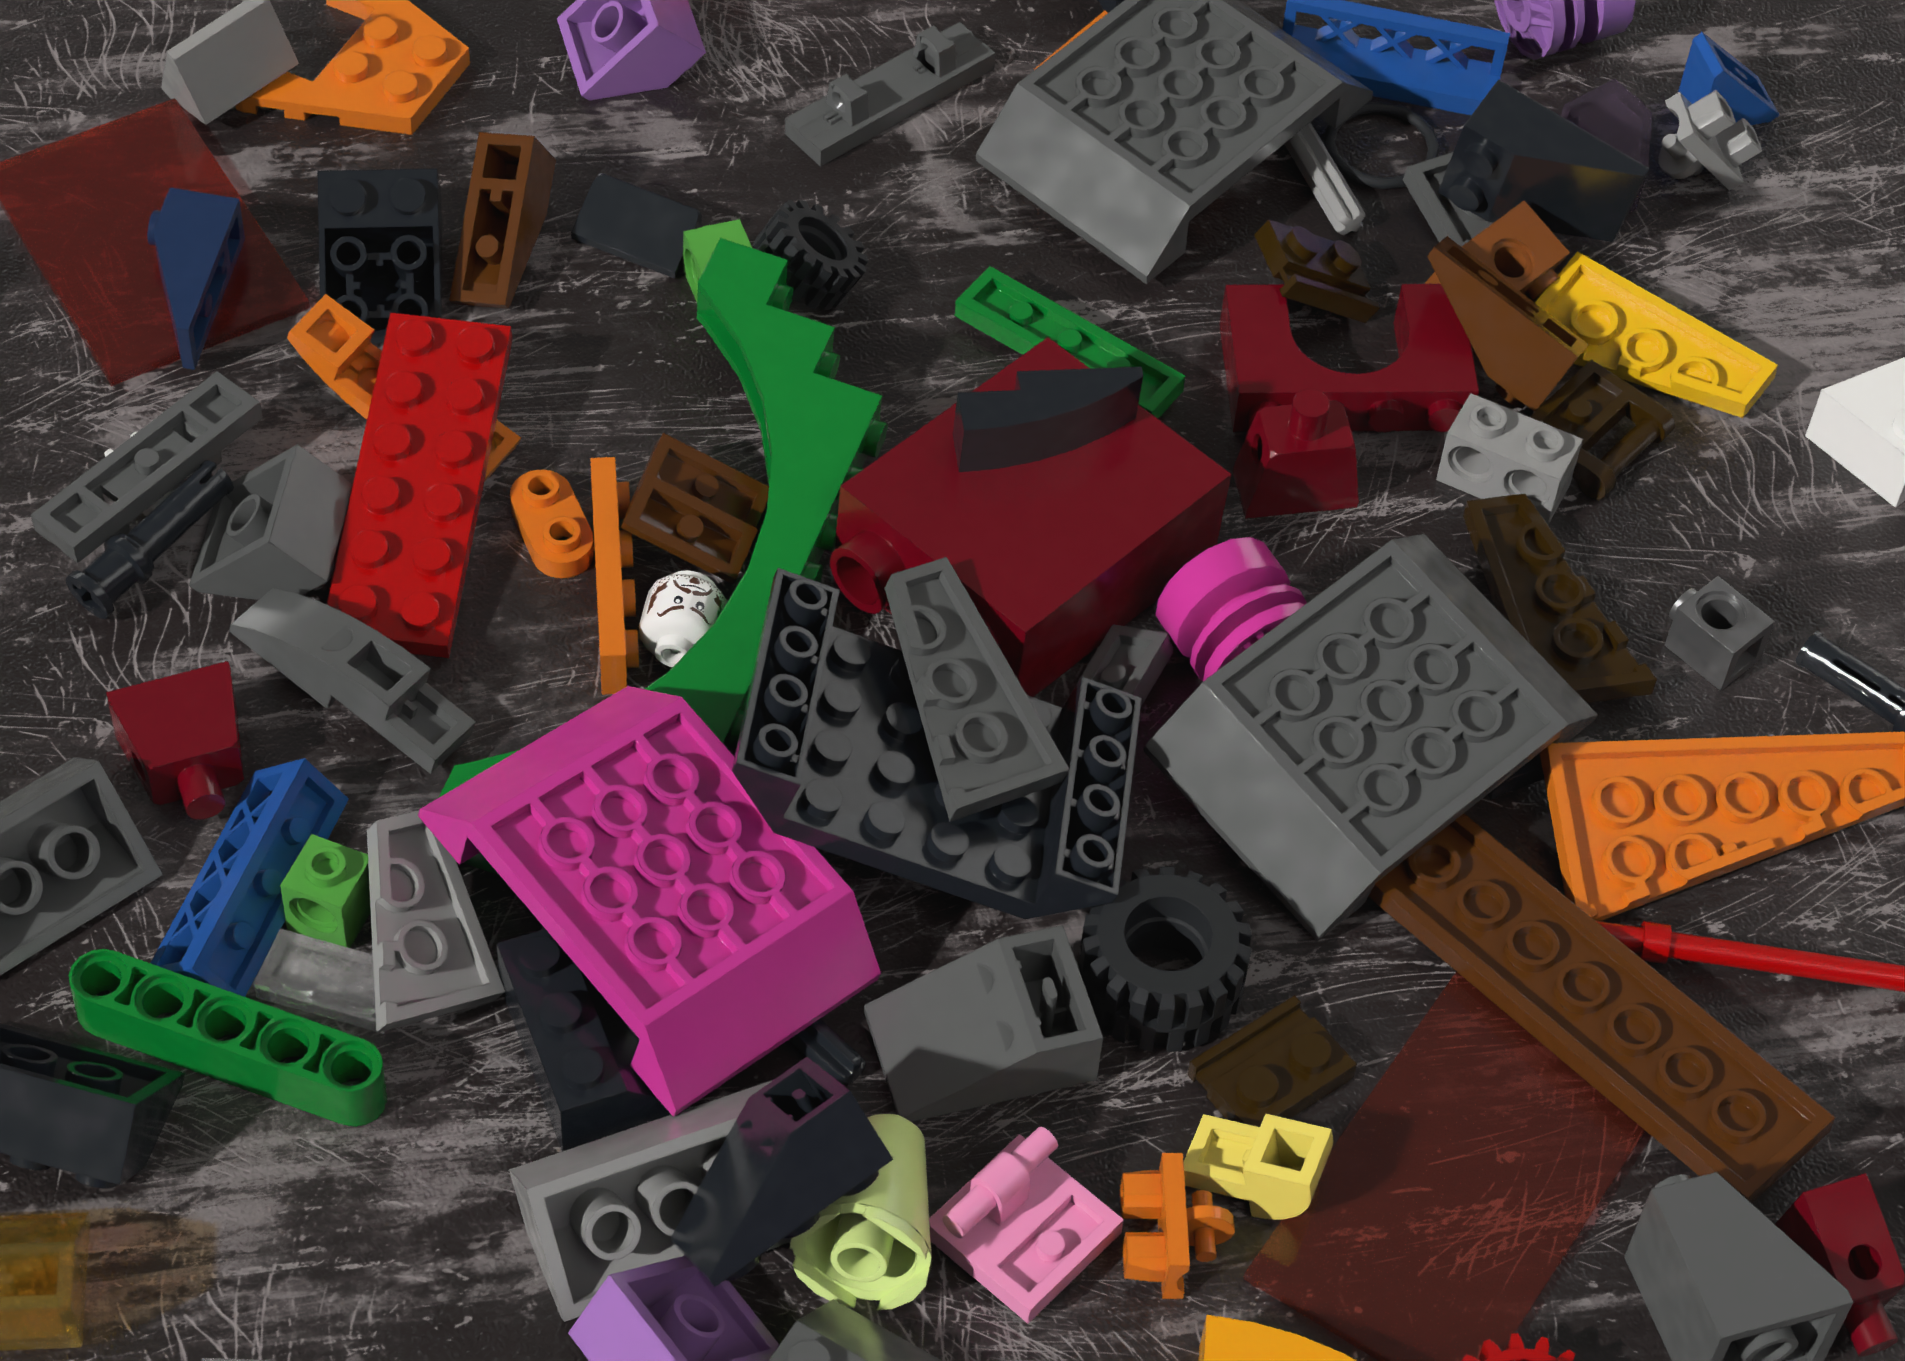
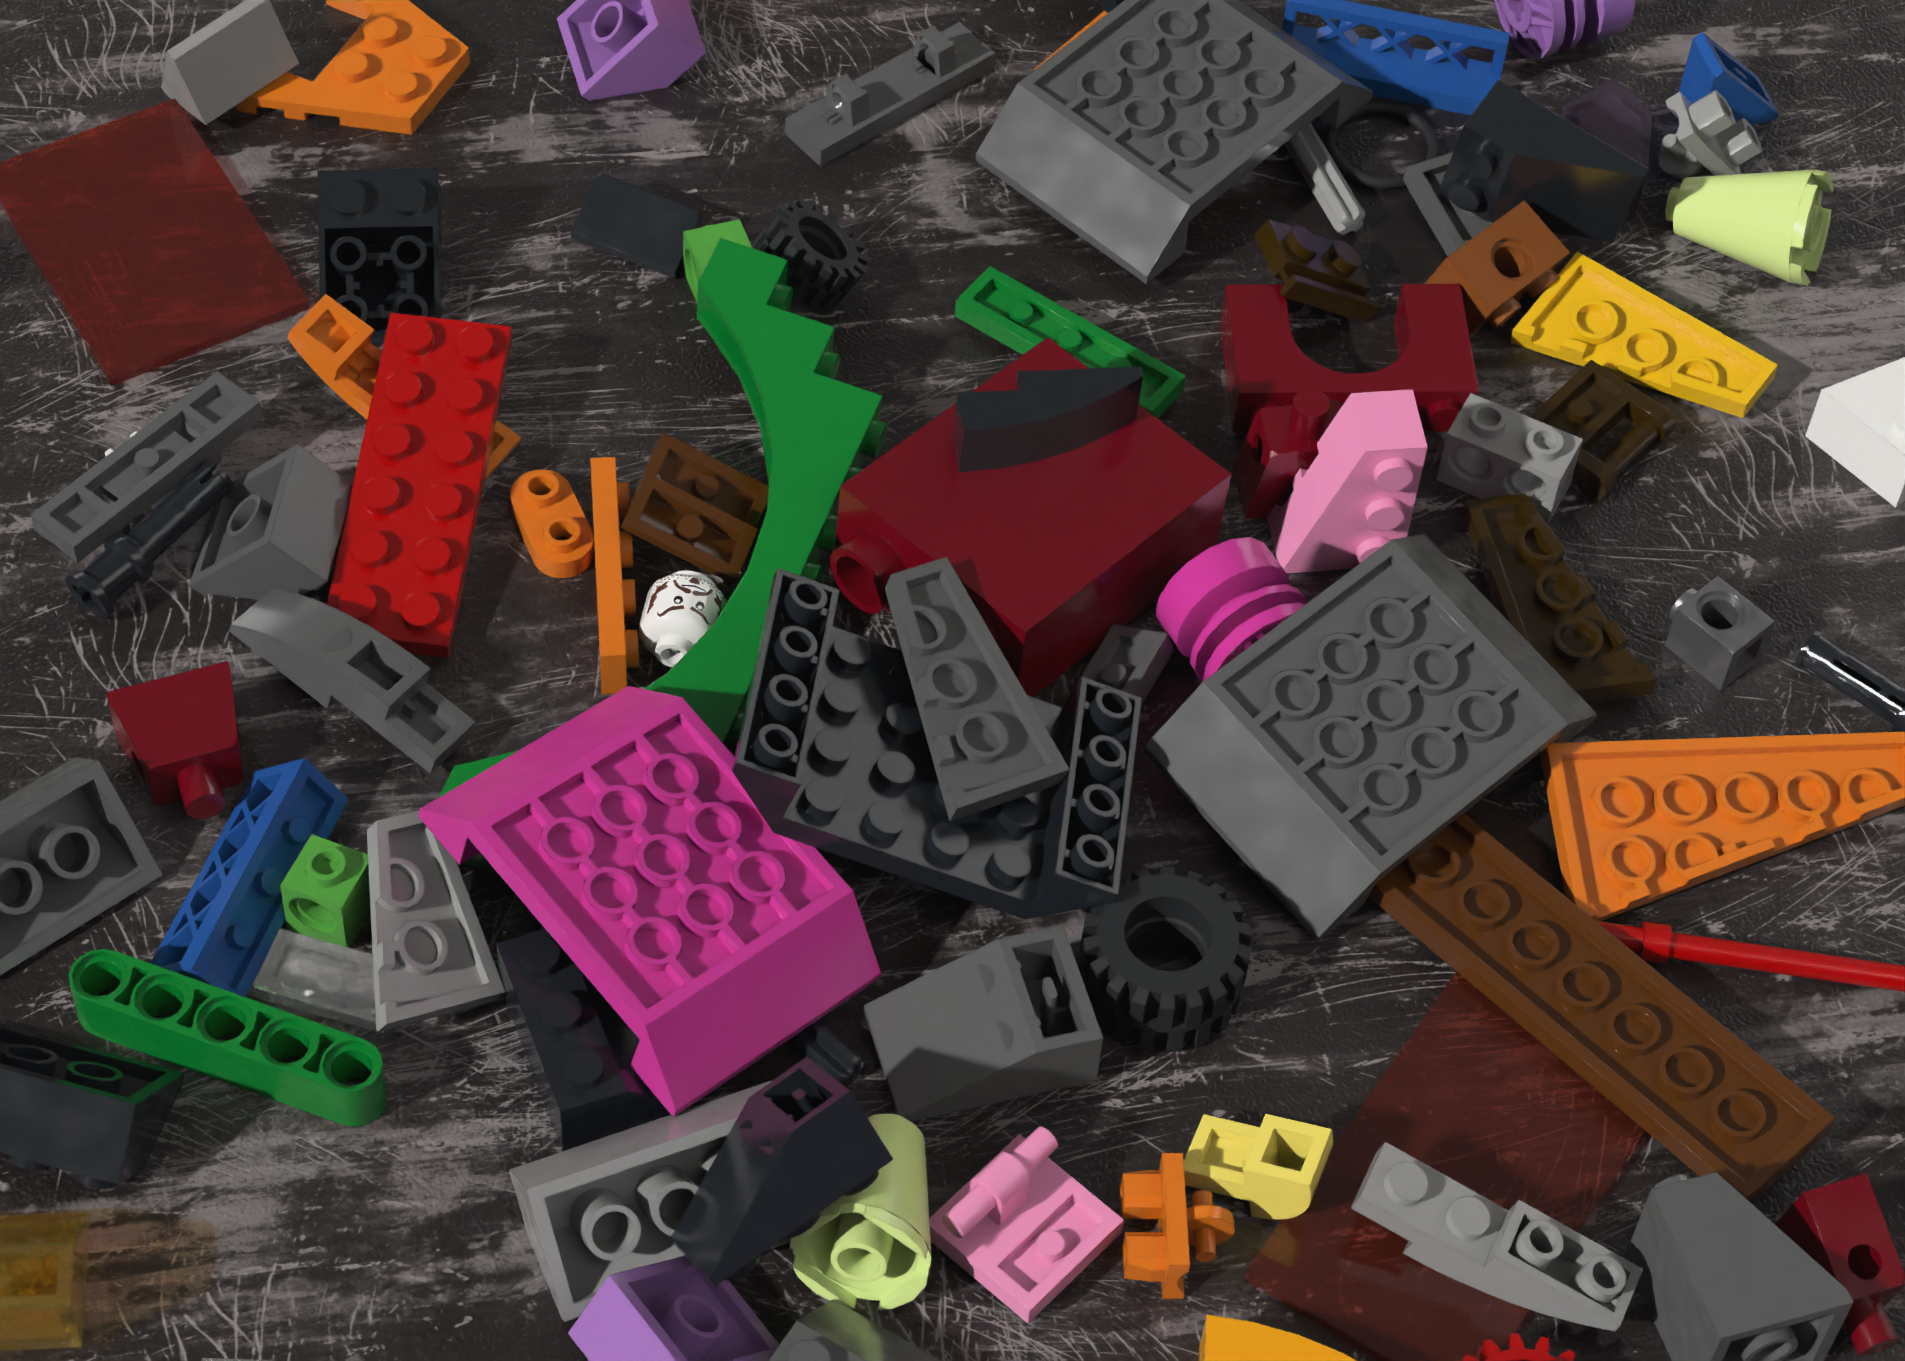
(196, 253): dark blue slope -> none
(501, 218): reddish brown slope -> none
(1272, 1066): dark brown plate -> none
(1356, 488): none -> bright pink wedge
(1501, 1252): none -> light grey slope
(1511, 334): reddish brown slope -> none
(1757, 218): none -> yellowish green cone

